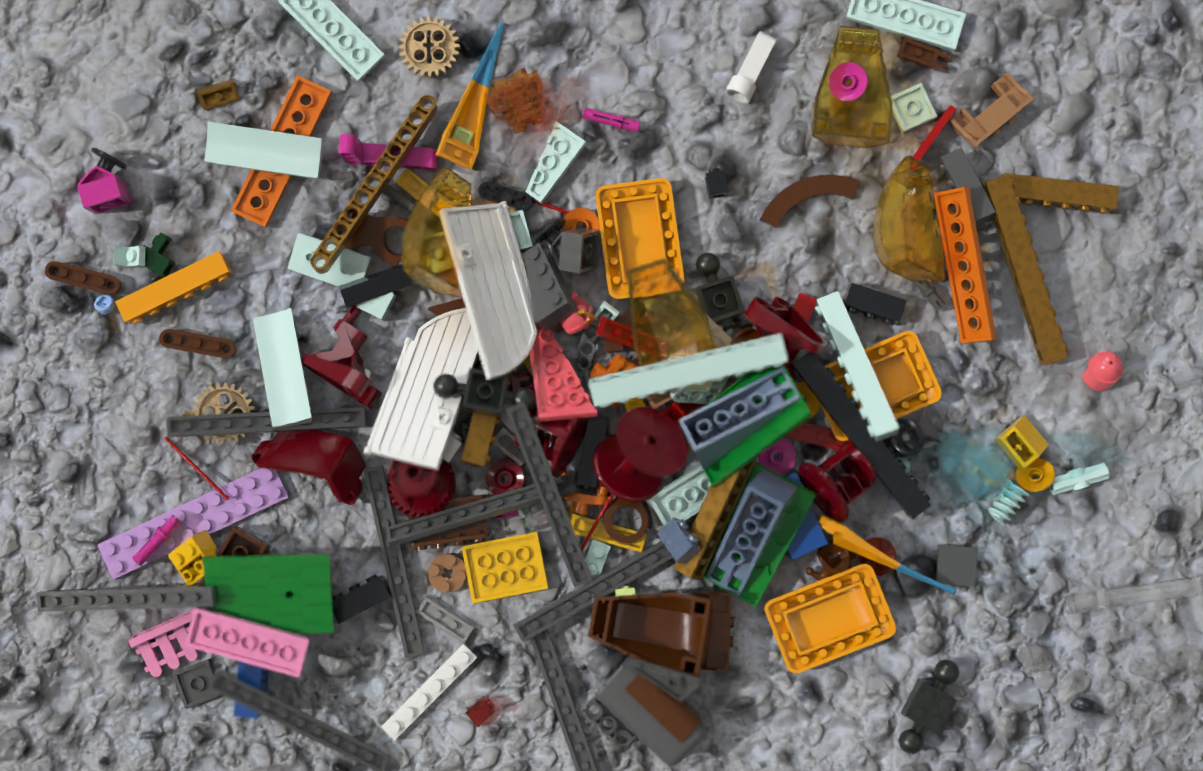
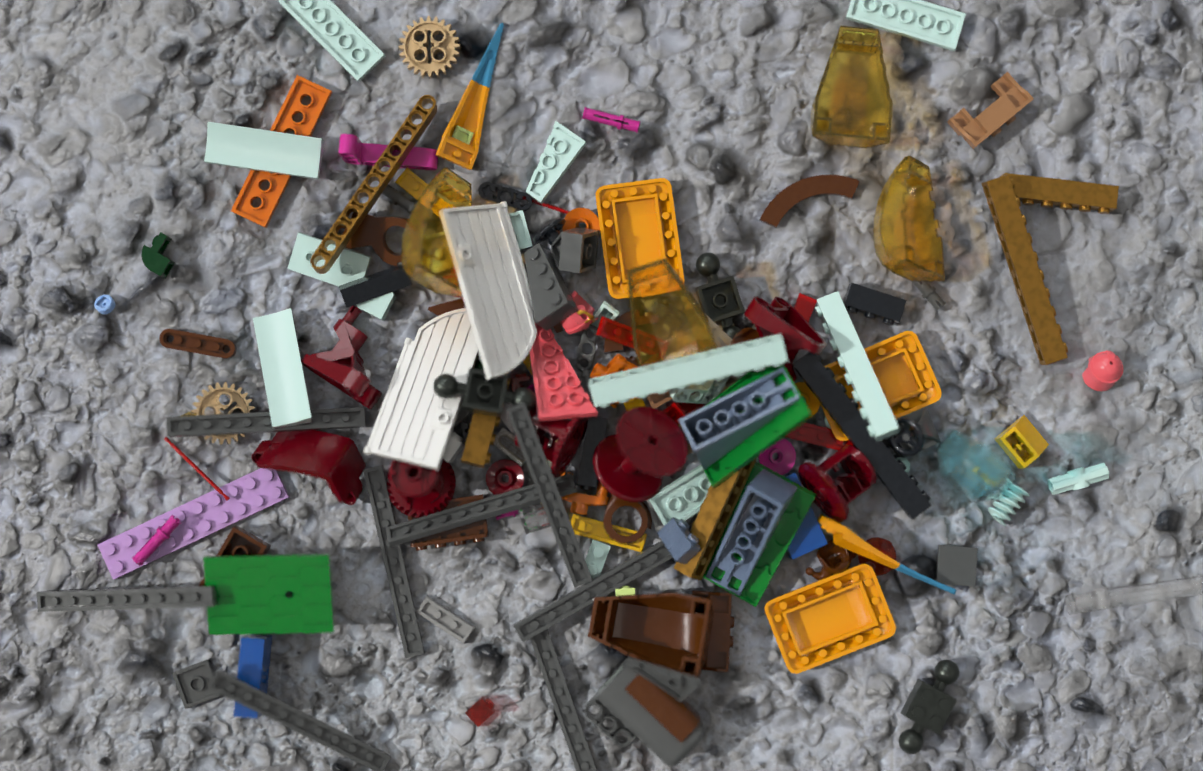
(82, 278): reddish brown plate -> none
(102, 189): dark pink piece -> none
(129, 256): light aqua slope -> none
(164, 641): bright pink fence -> none
(174, 288): light orange brick -> none
(189, 556): yellow slope -> none
(218, 94): pearl gold slope -> none
(247, 641): bright pink plate -> none
(360, 598): black brick -> none
(428, 692): white plate -> none
(436, 573): medium nougat plate -> none
(504, 567): yellow plate -> none
(519, 104): clear orange piece -> none
(596, 522): red piece -> none
(716, 183): black brick -> none
(743, 84): white beam -> none
(839, 77): dark pink dish -> none
(912, 108): light aqua tile -> none
(923, 55): reddish brown hinge -> none
(934, 132): red tile -> none
(959, 174): dark grey wedge -> none
(975, 270): orange plate -> none
(1038, 468): light orange dish -> none

